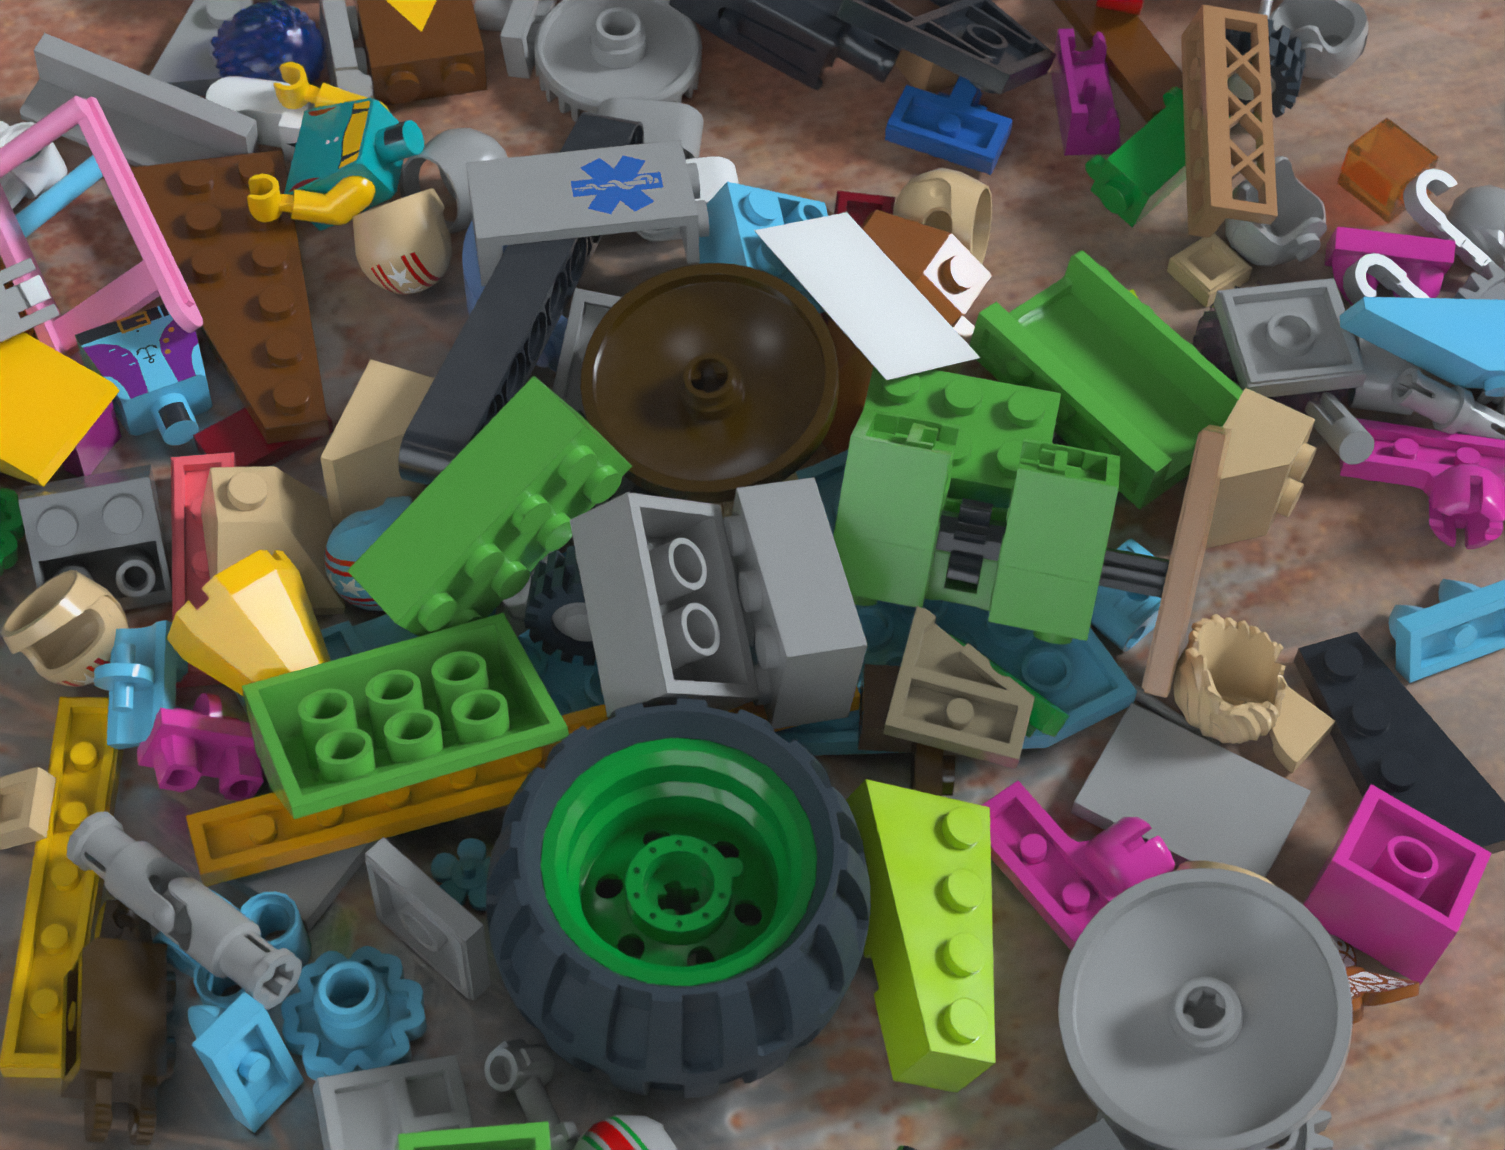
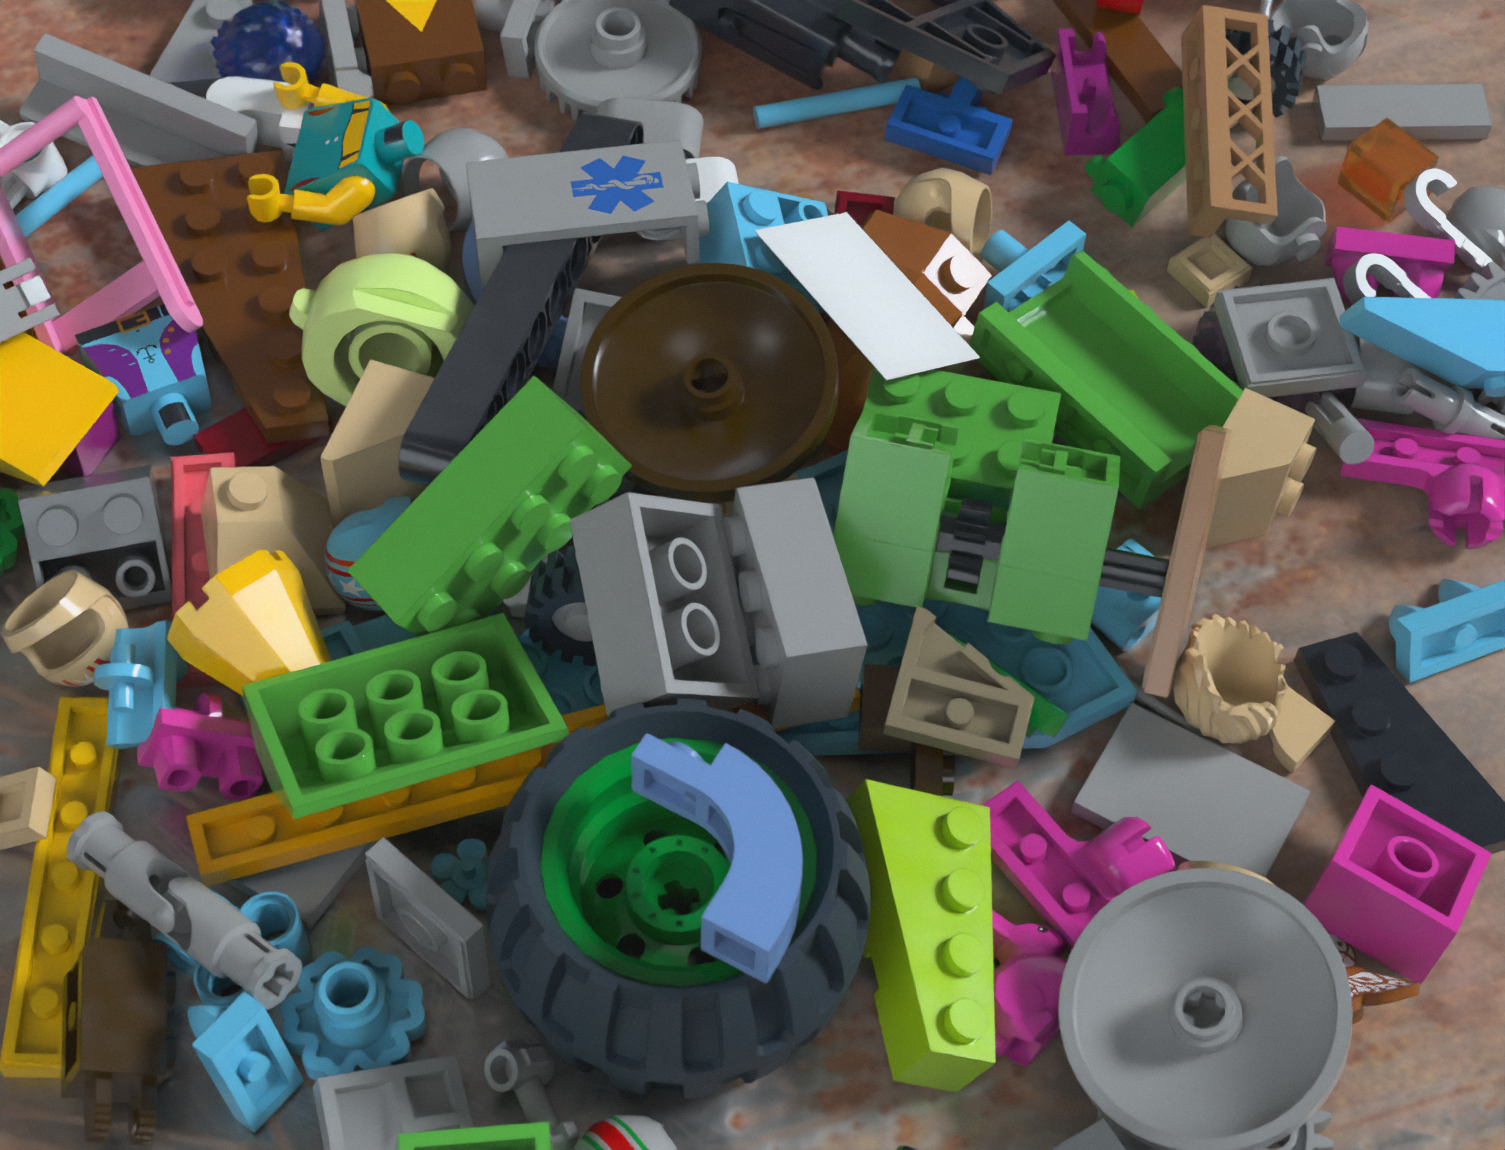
(381, 311): none -> yellowish green piece
(752, 821): none -> medium blue arch
(831, 103): none -> medium azure bar
(1025, 988): none -> dark pink animal
(1028, 271): none -> medium azure tile
(1419, 109): none -> light grey tile

